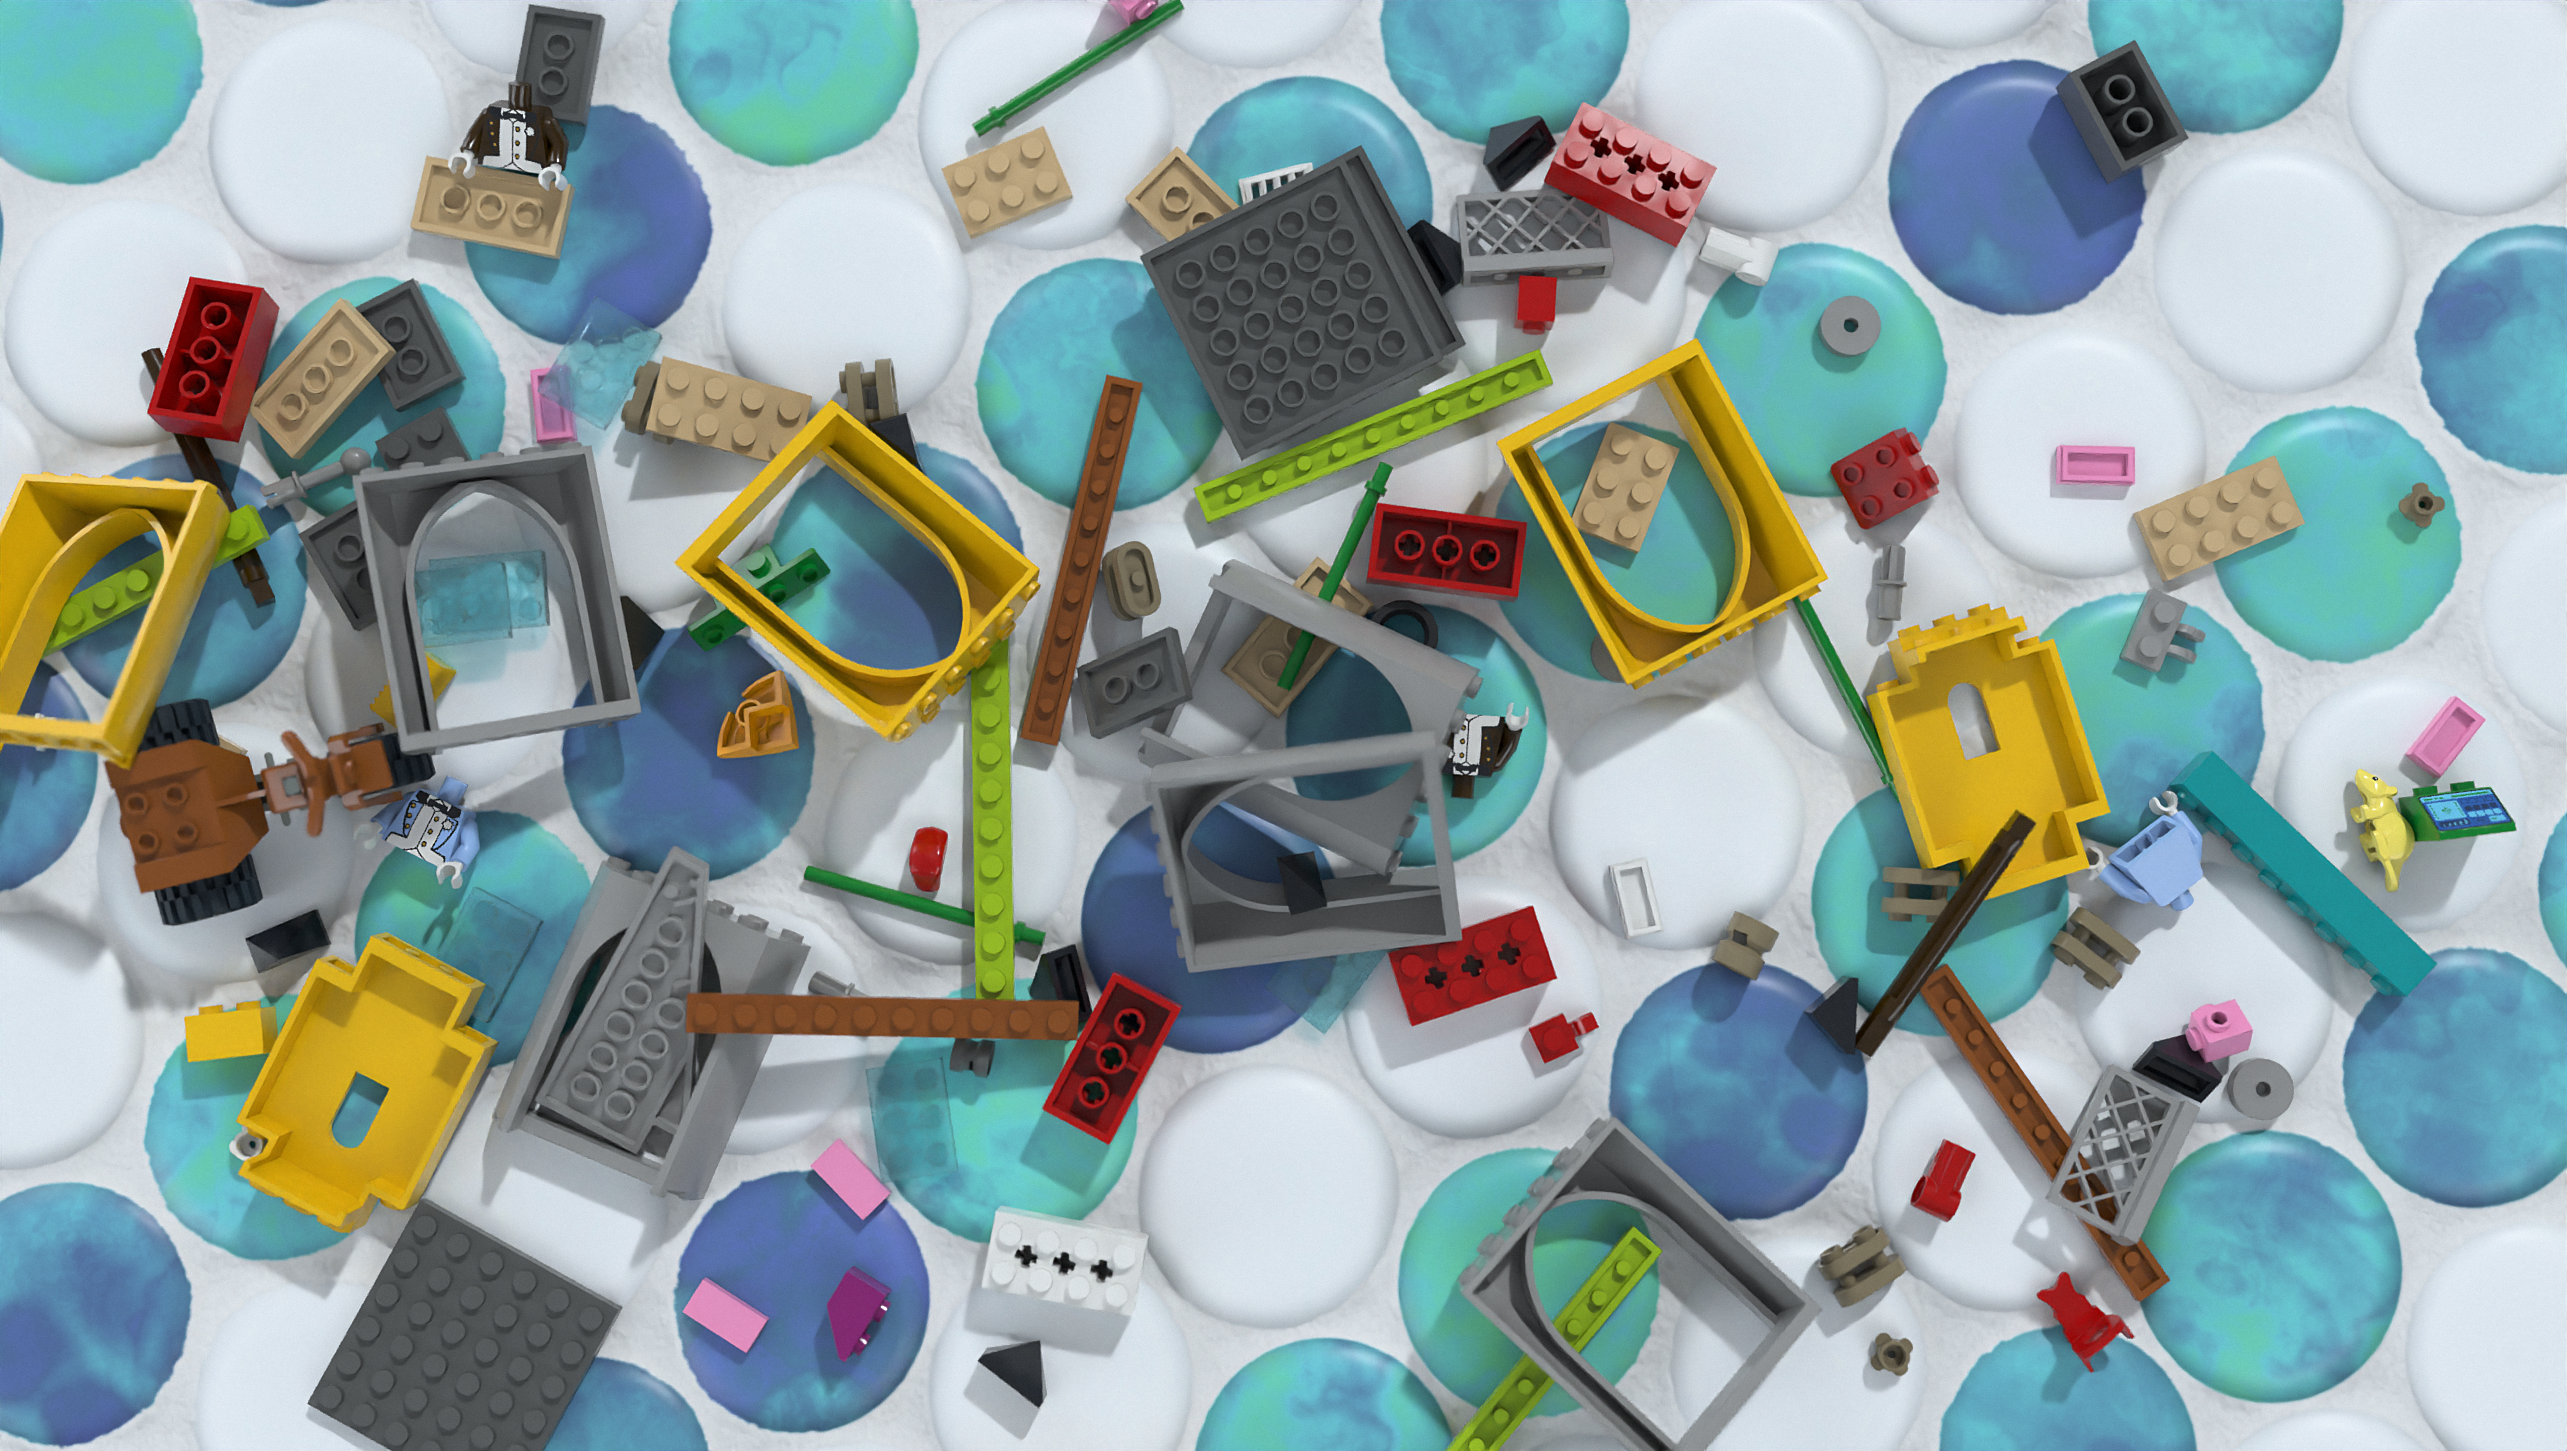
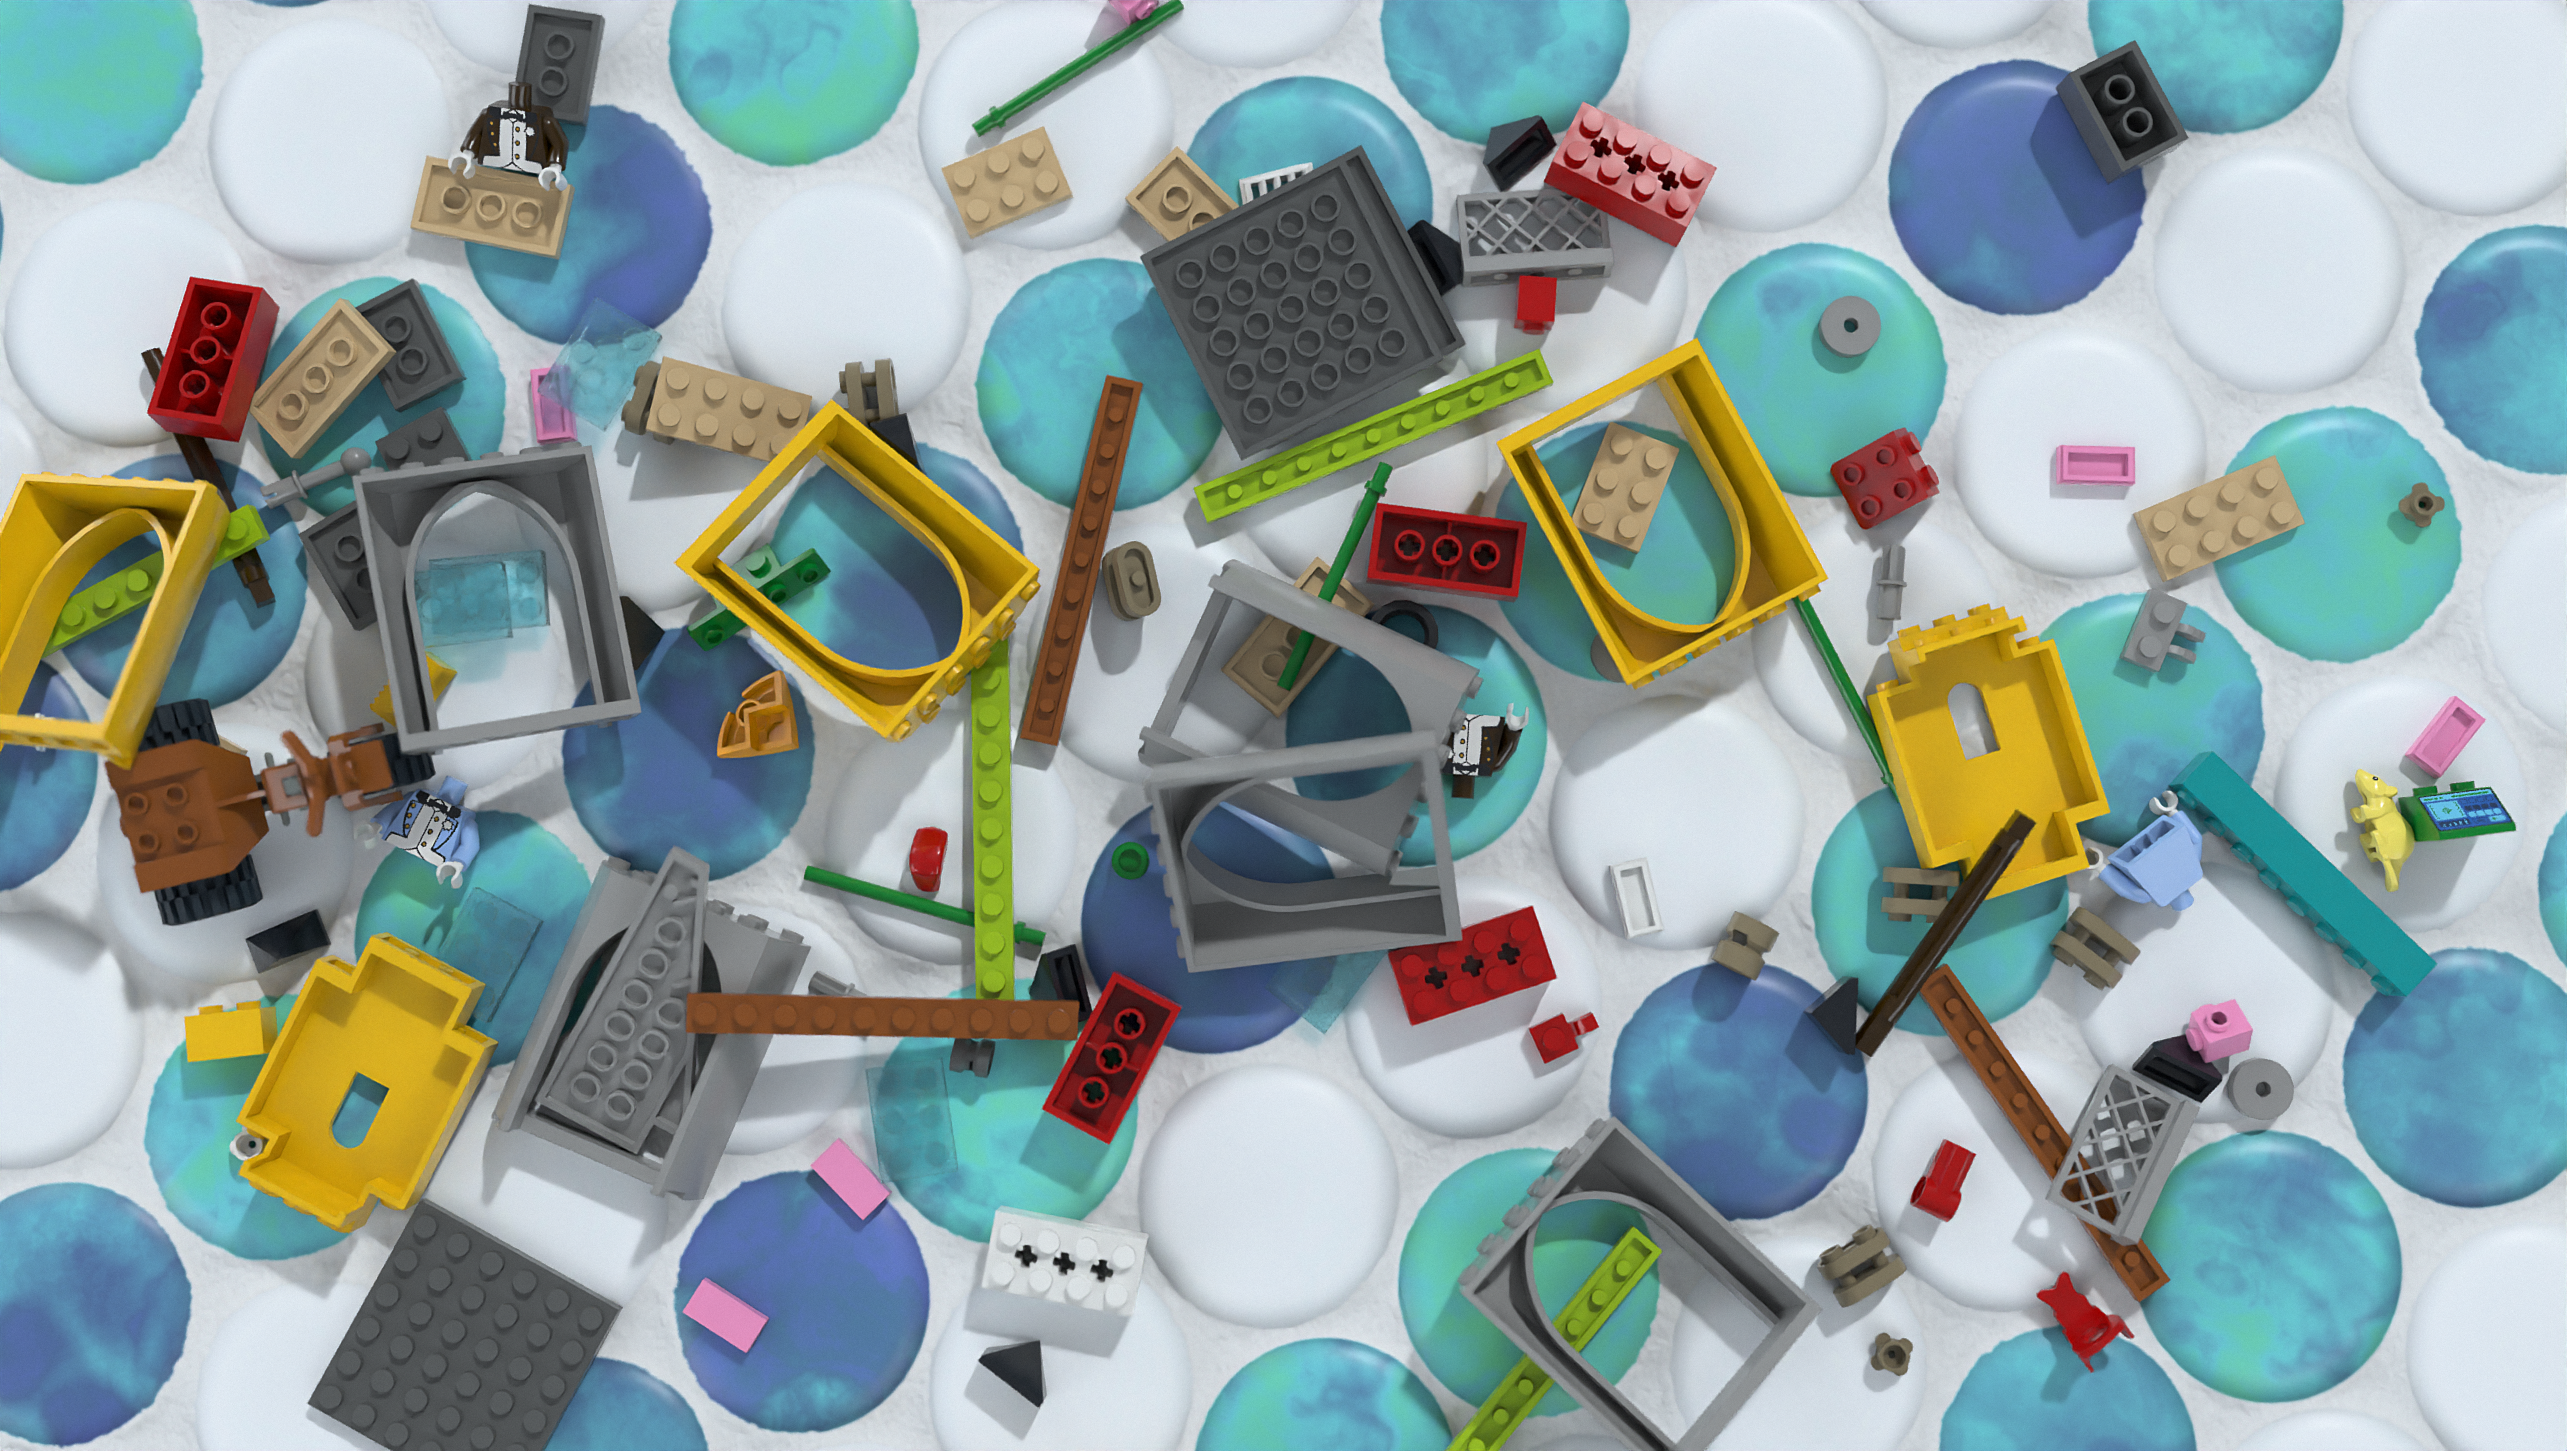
(853, 1308): magenta slope -> none
(1130, 860): none -> green tile
(1134, 683): dark grey plate -> none
(1302, 882): black slope -> none
(1749, 259): white piece -> none

